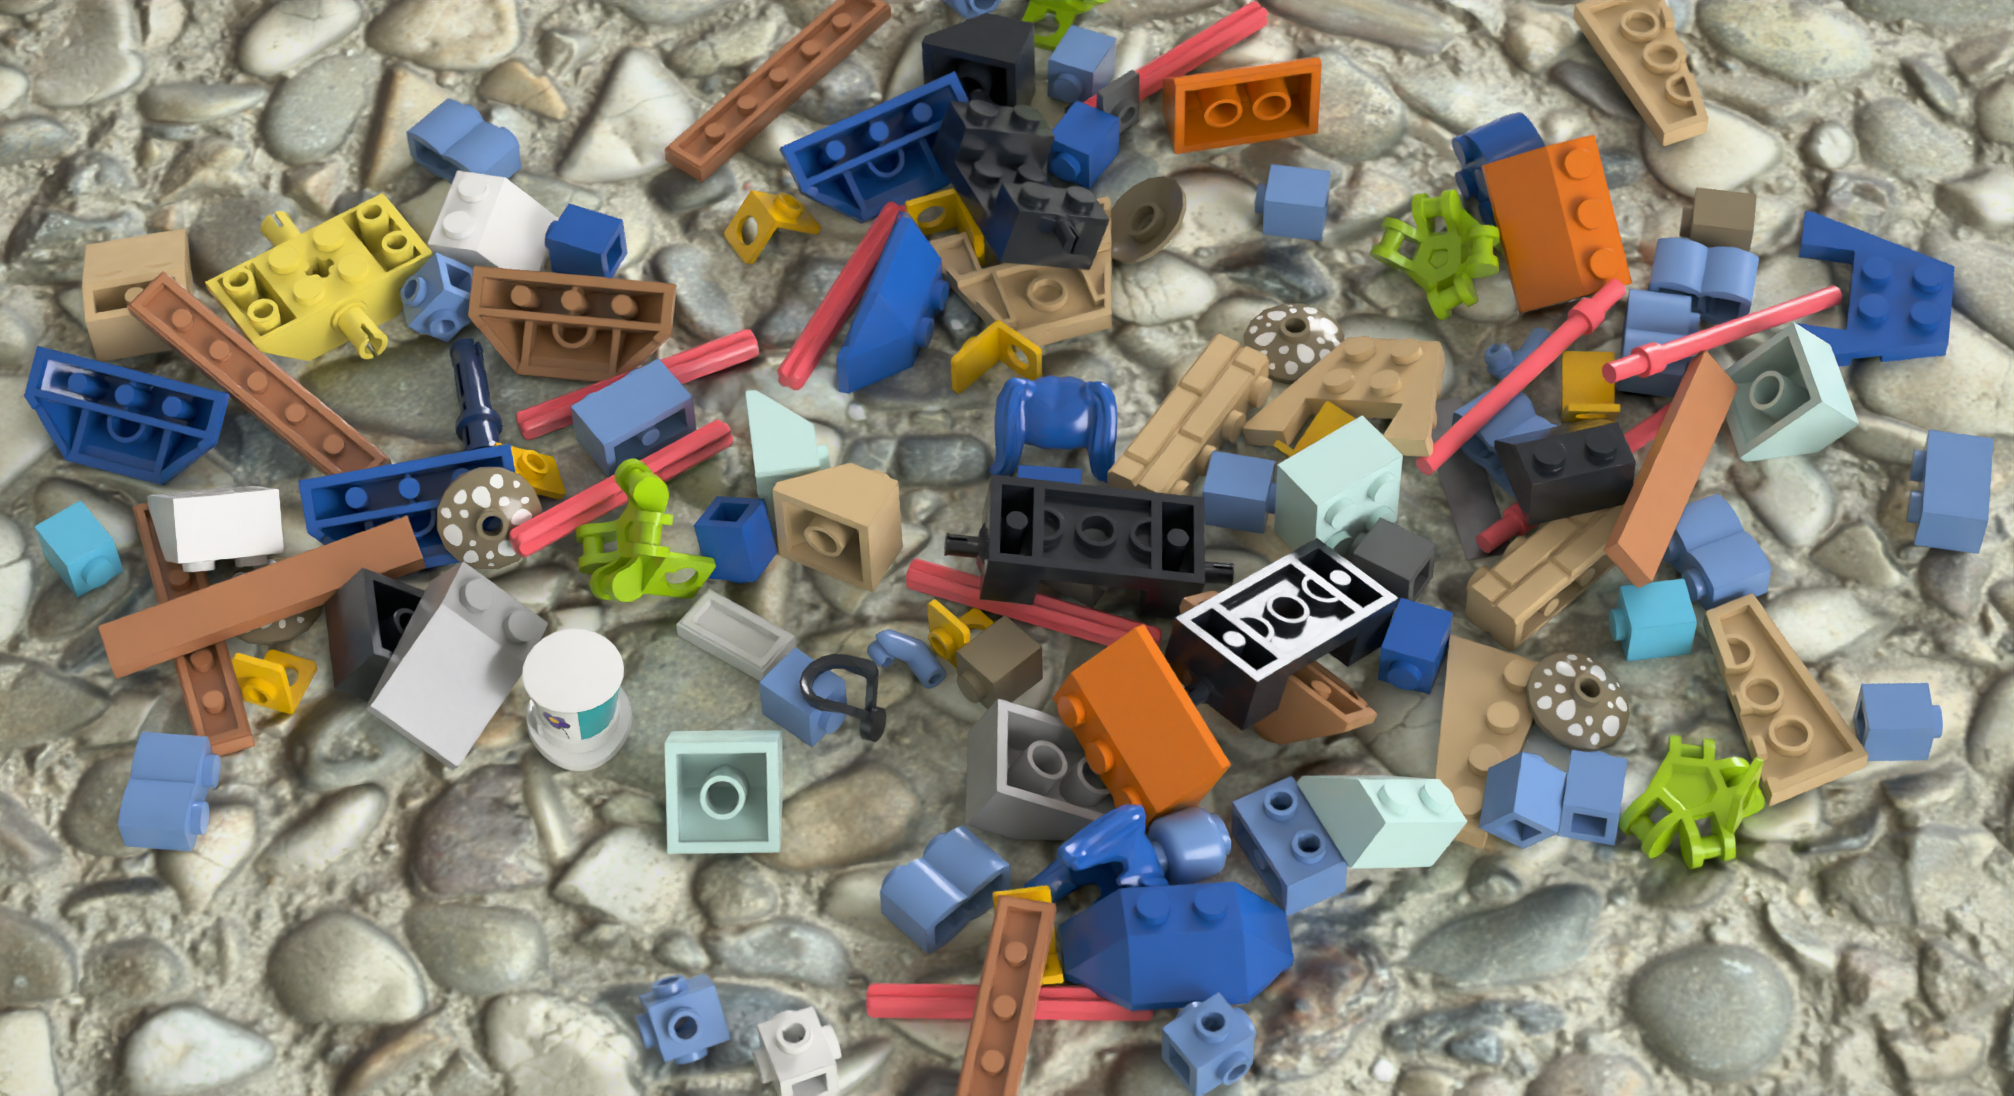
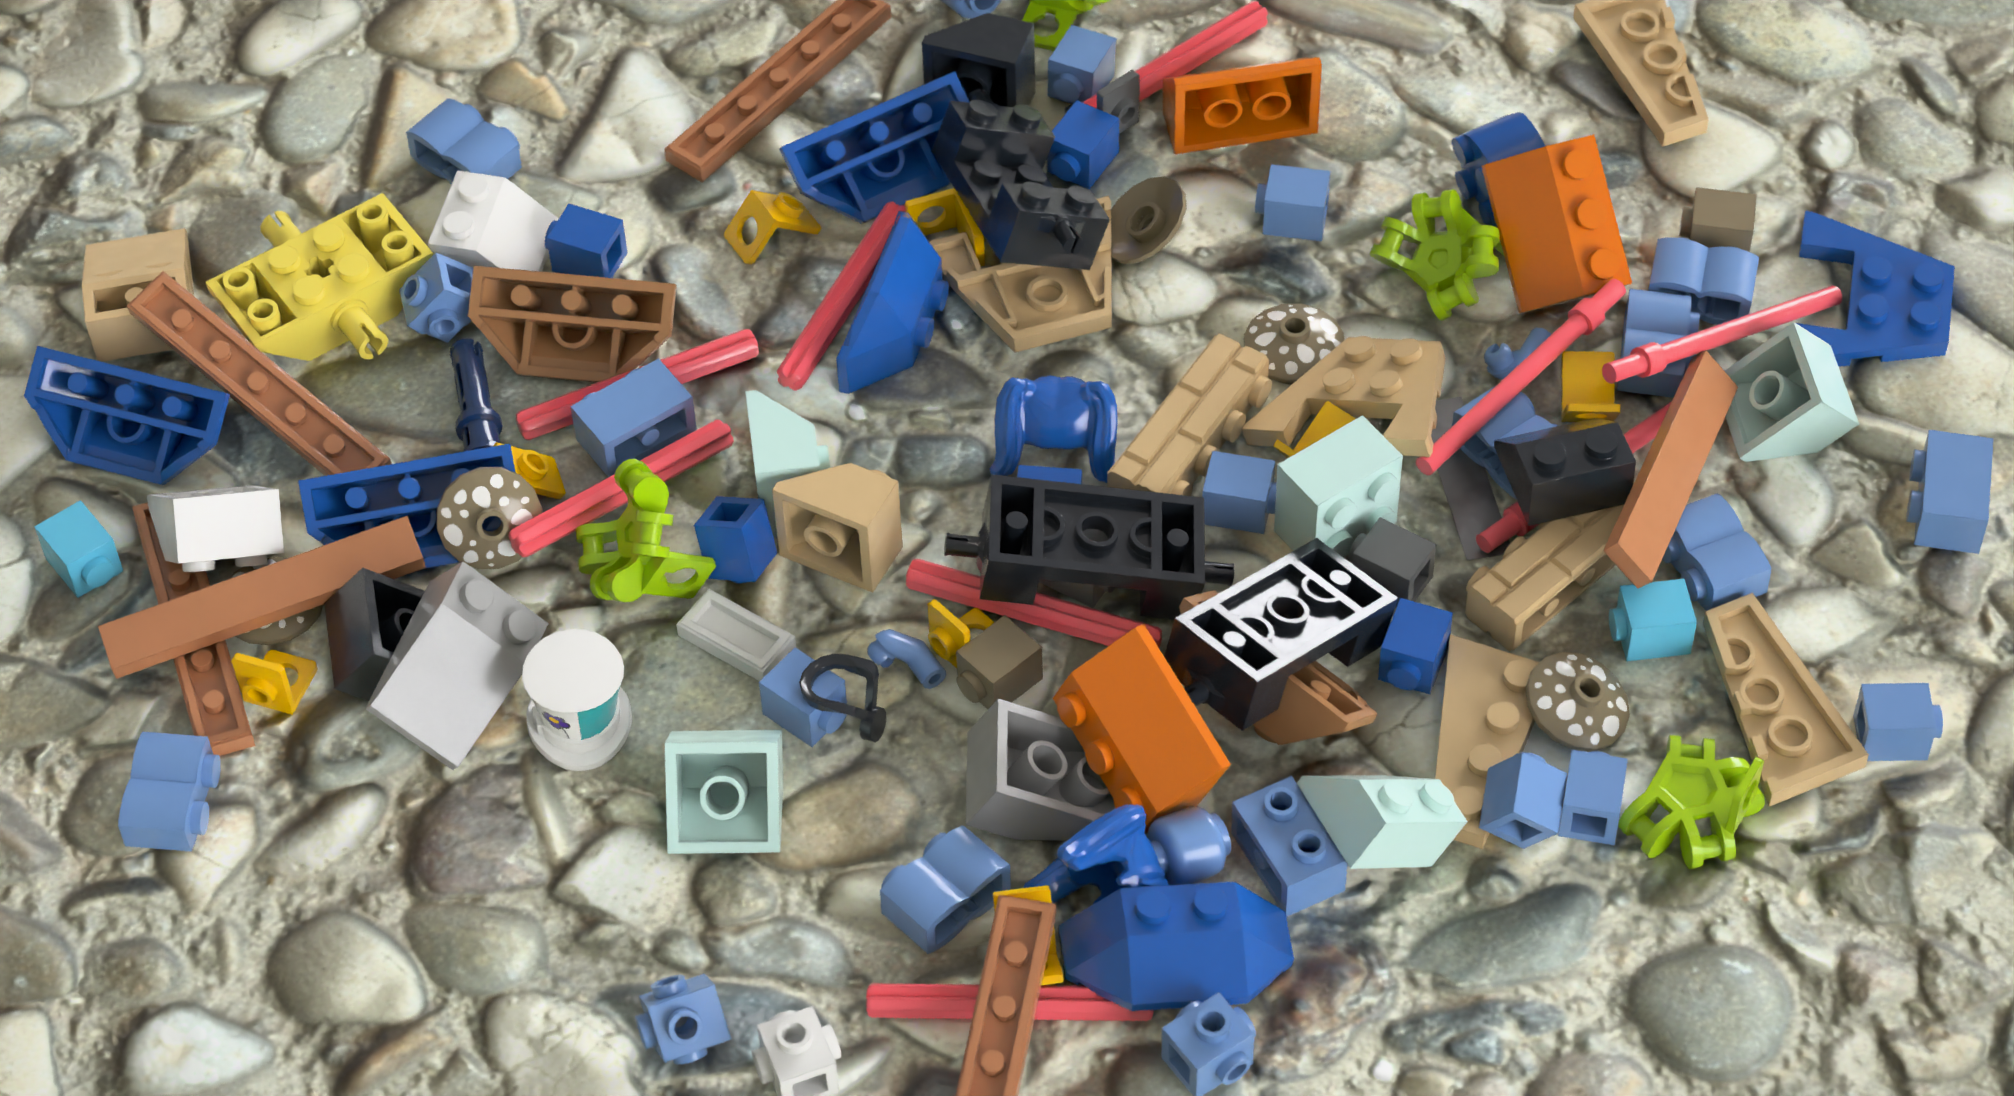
(989, 347): yellow bracket -> none

